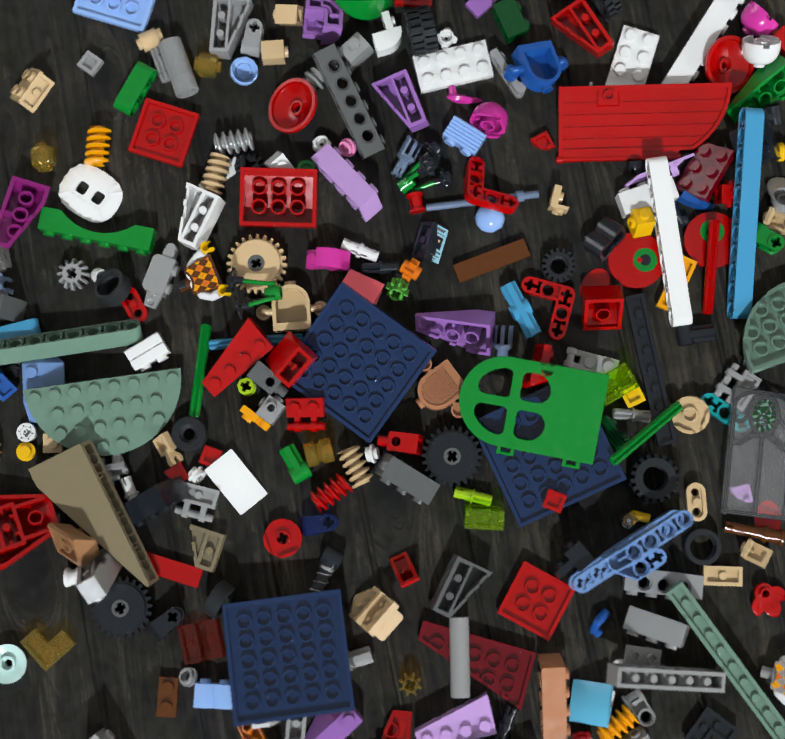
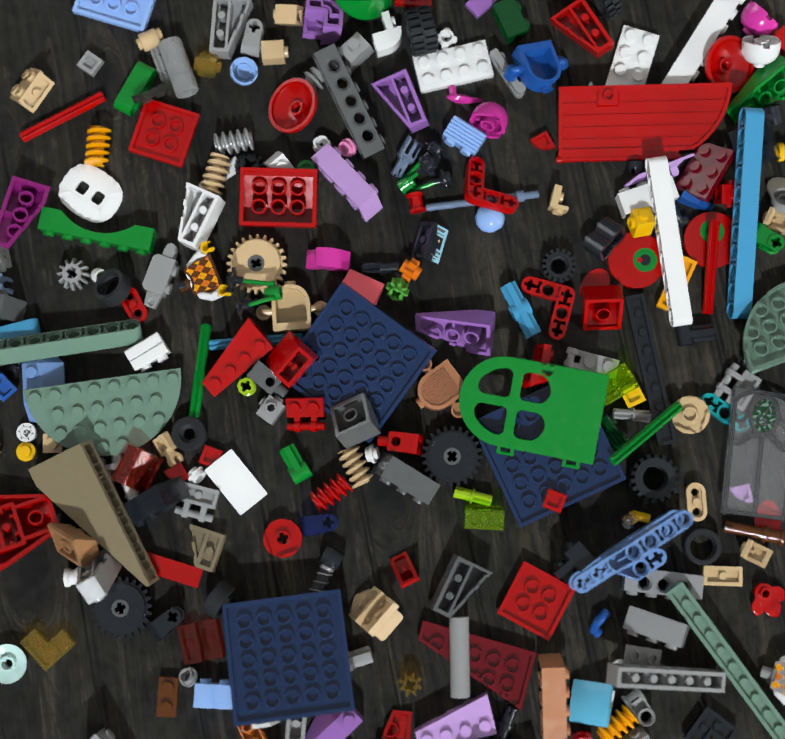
(43, 157): clear yellow head -> none
(62, 116): none -> red axle
(137, 468): none -> clear red slope
(156, 90): none -> clear smoke plate
(250, 416): light orange plate -> none
(319, 452): clear yellow wheel -> none
(354, 420): none -> dark grey slope
(360, 250): white pin -> none
(491, 260): reddish brown tile -> none
(502, 348): sand blue arm -> none

